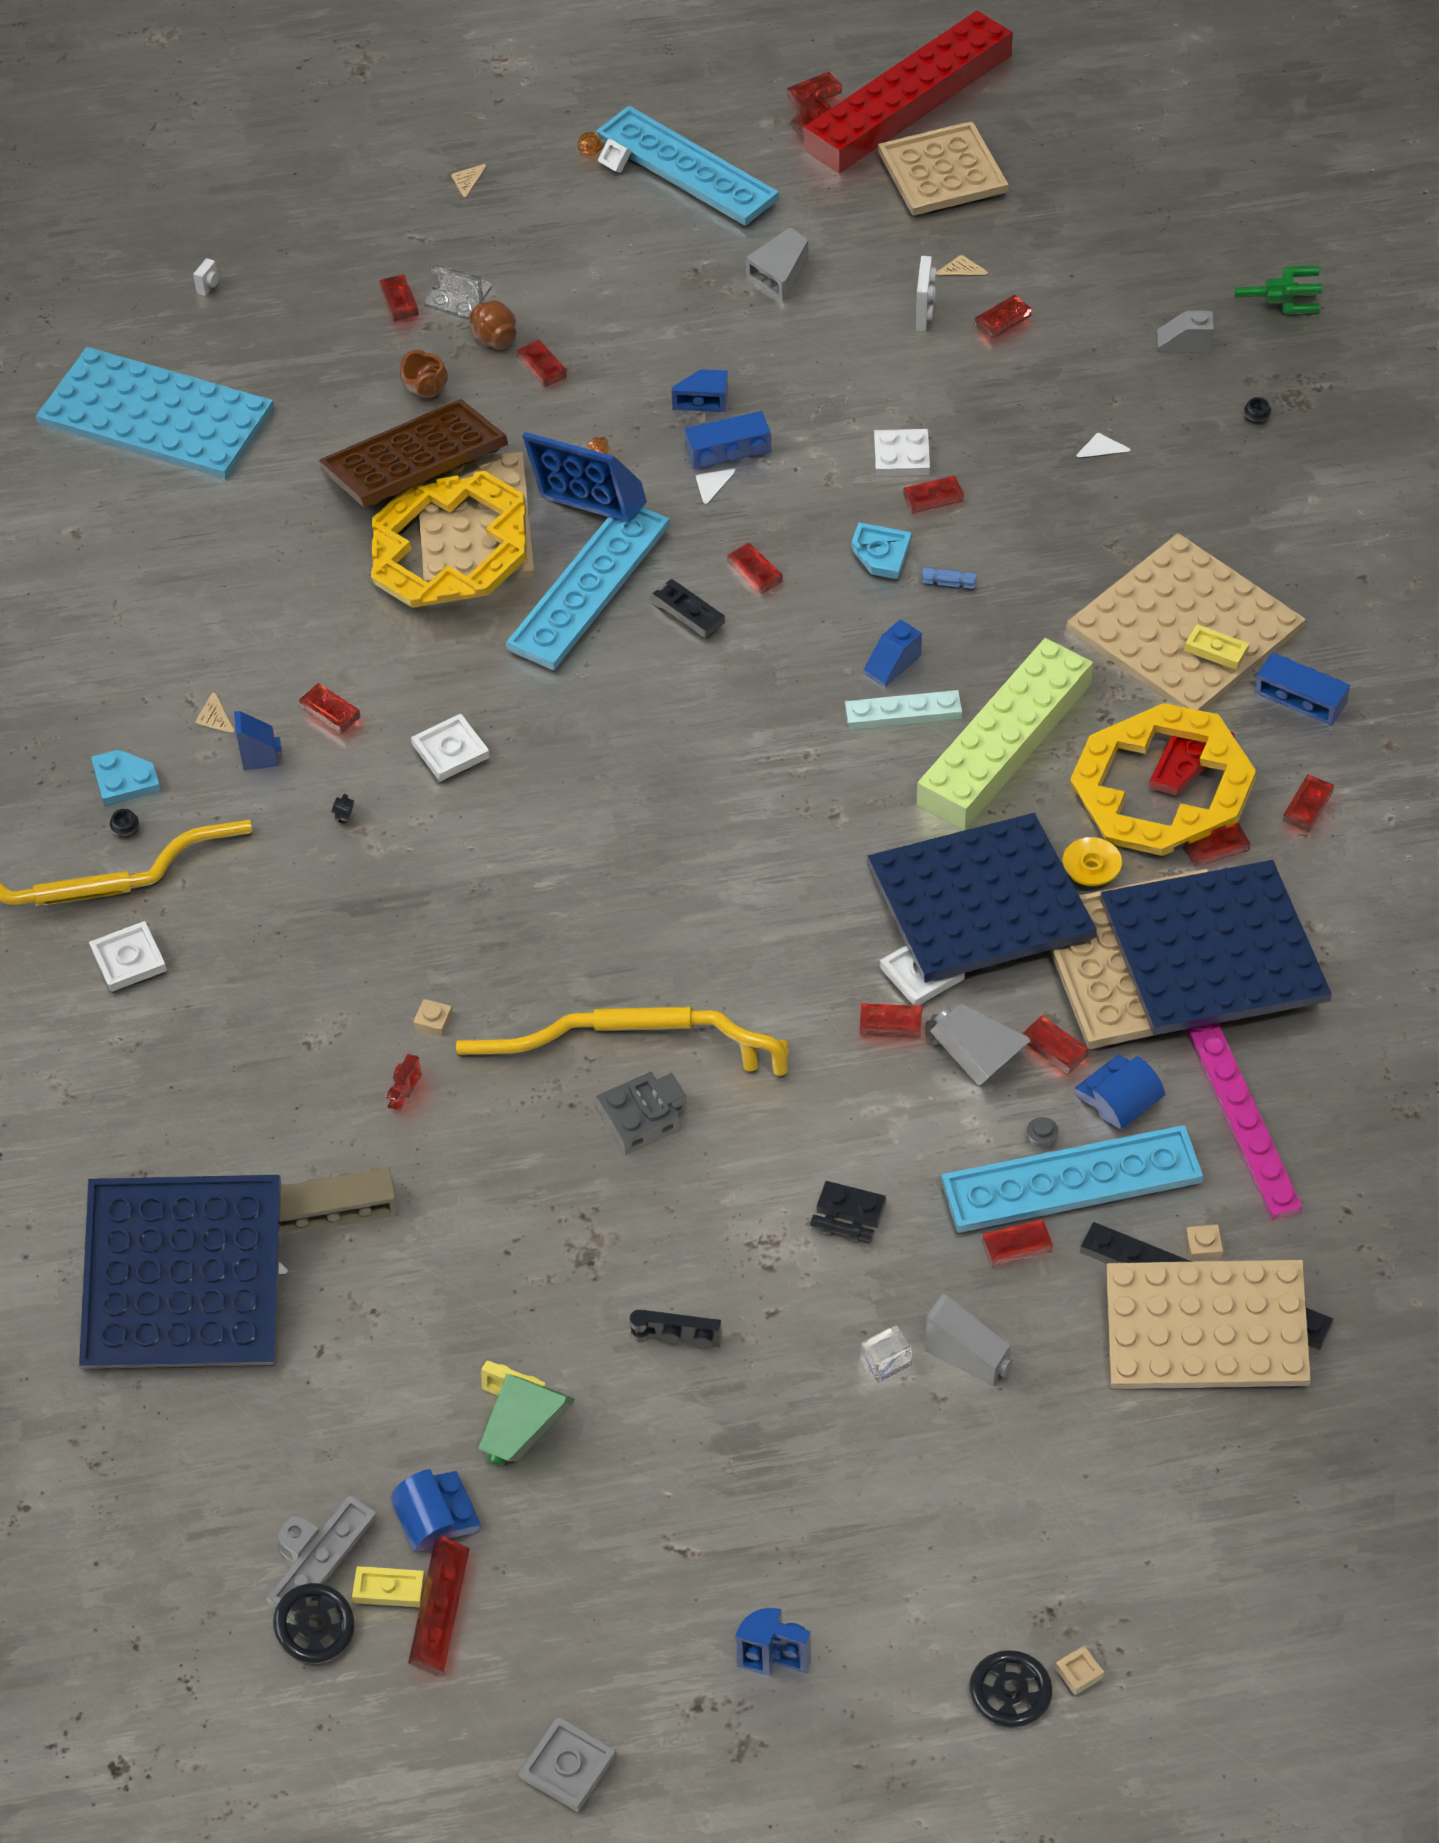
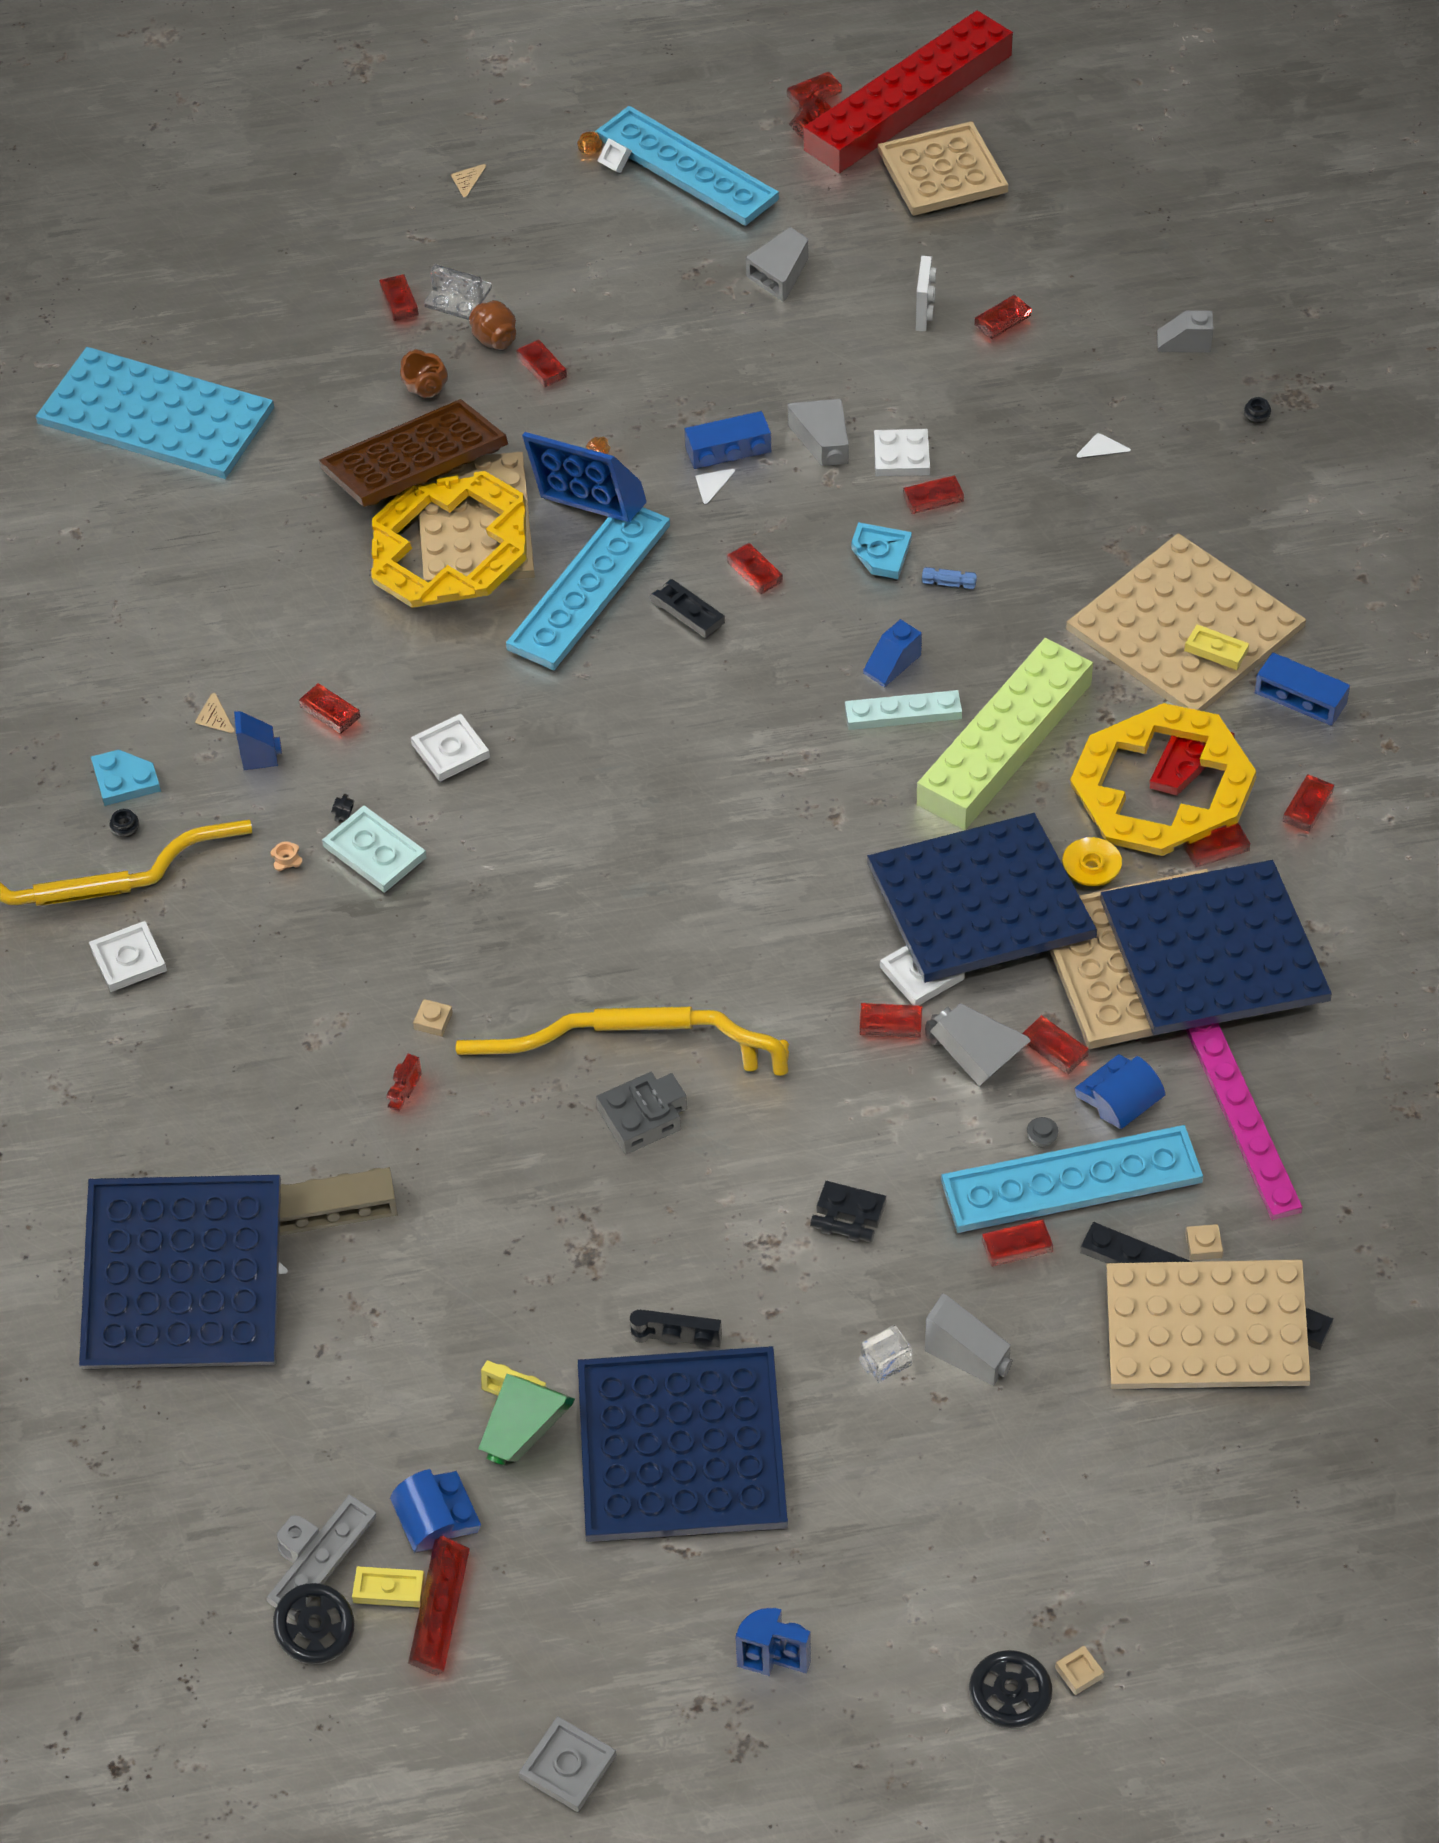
(206, 277): white plate -> none
(288, 850): none -> light nougat plate
(374, 848): none -> light aqua plate
(681, 1444): none -> dark blue plate
(702, 391): blue slope -> none
(821, 429): none -> light grey slope
(962, 266): tan sticker -> none
(1285, 290): green plant -> none

